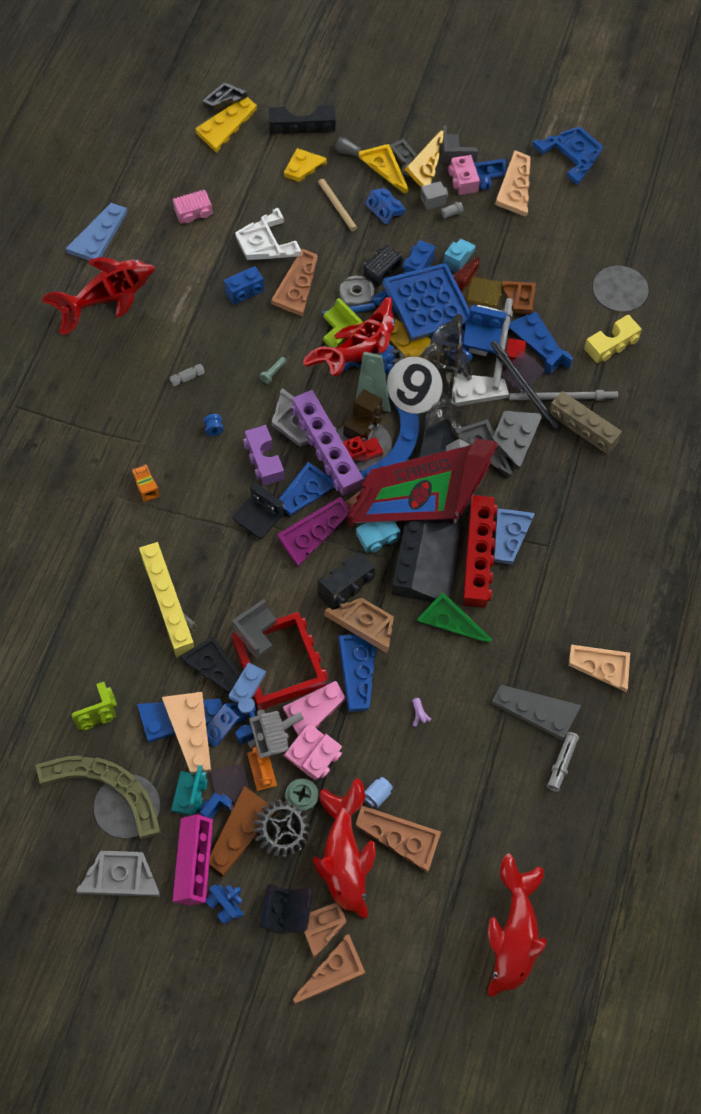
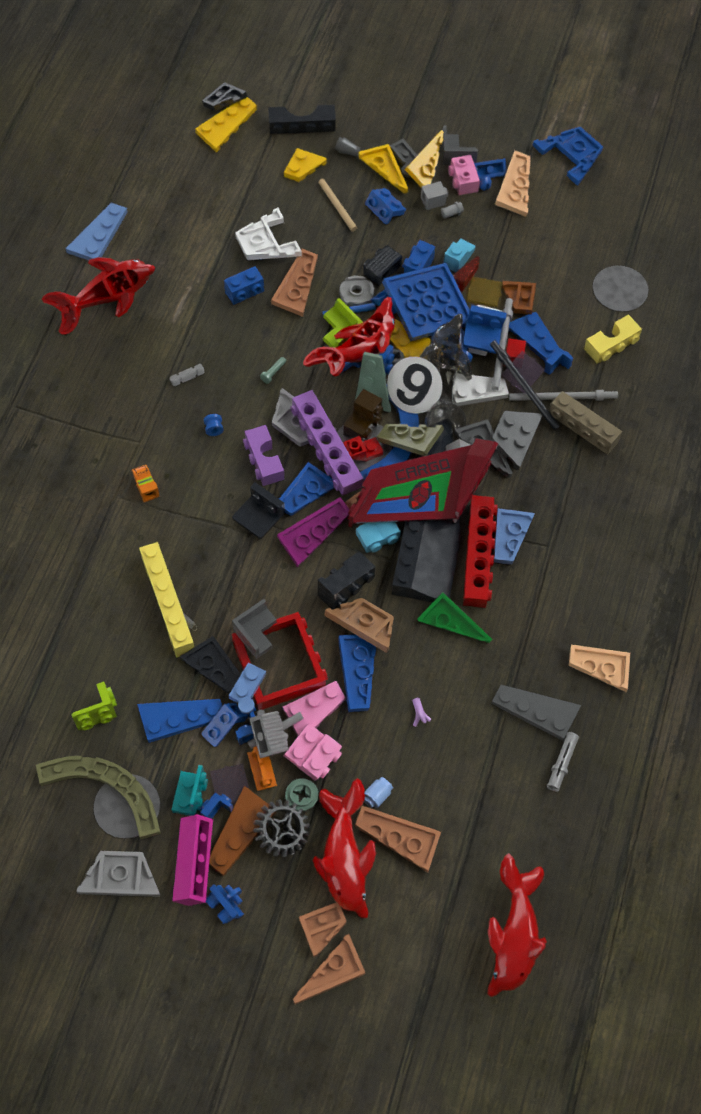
(189, 724): light nougat wing -> none
(192, 206): bright pink brick -> none
(286, 909): black bracket -> none
(413, 439): none -> olive wing

